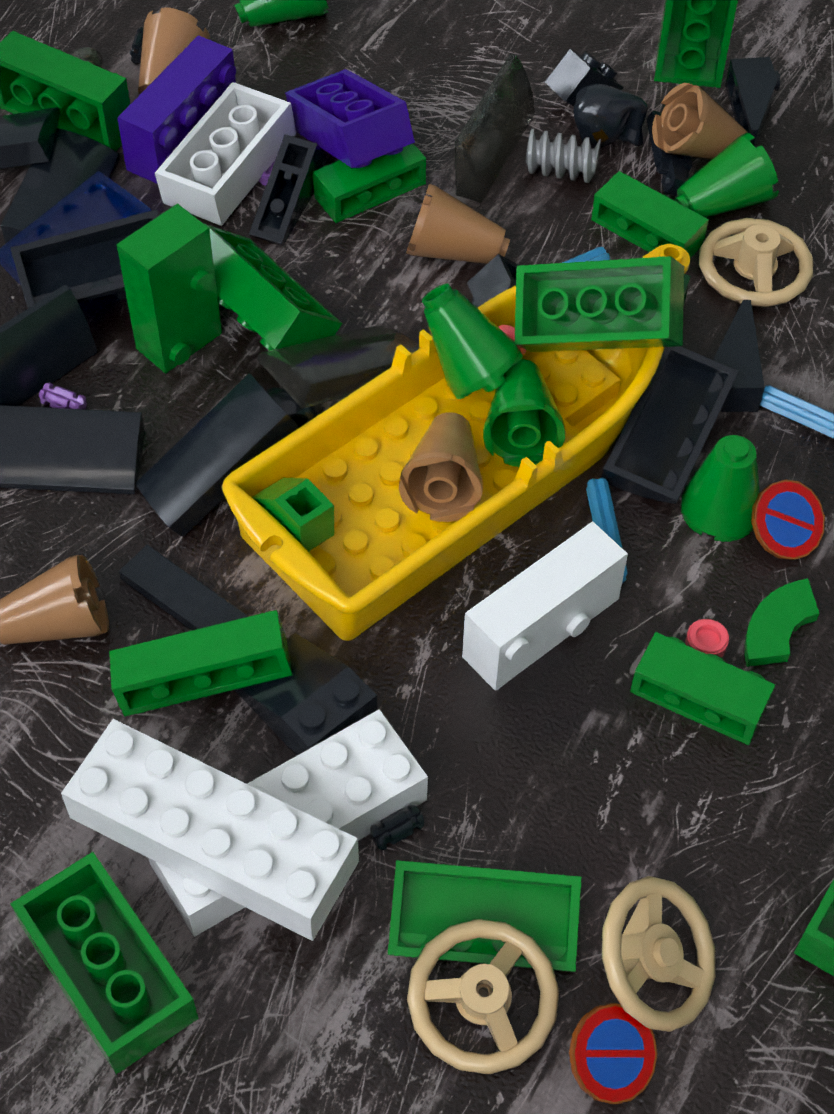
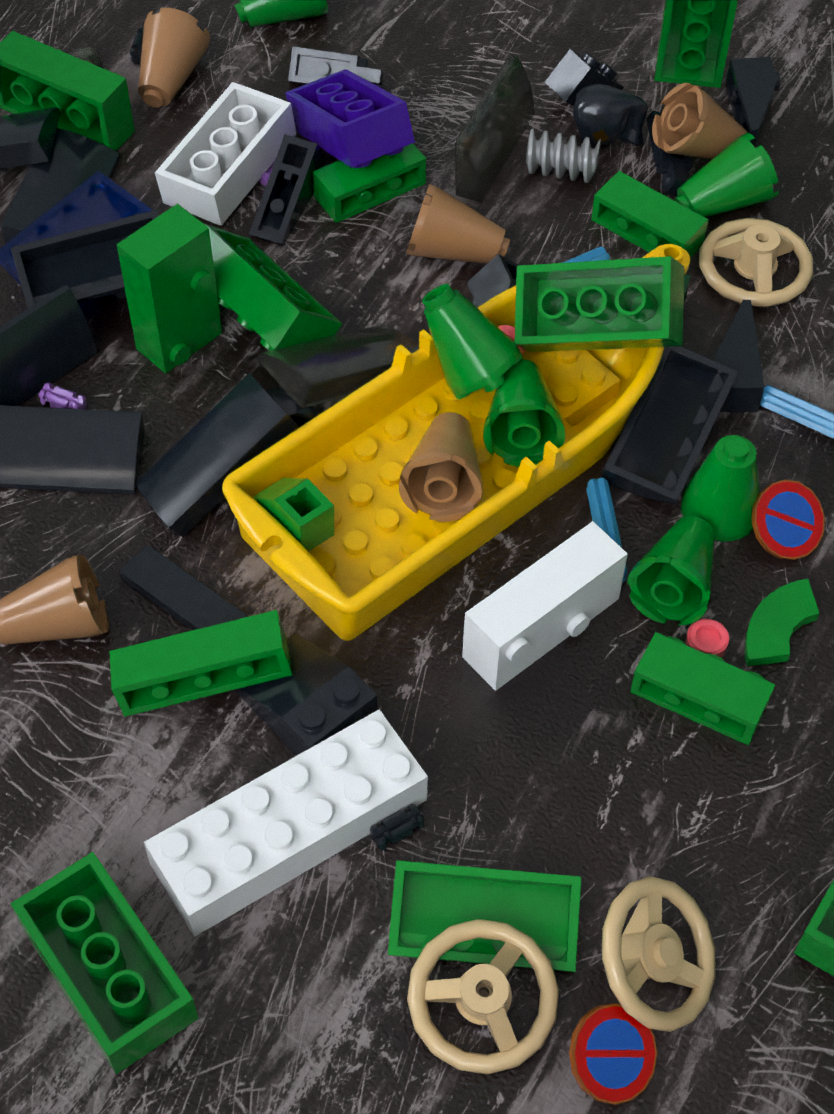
(174, 105): dark purple brick -> none
(212, 828): white brick -> none
(311, 65): none -> hinge
(675, 574): none -> green cone

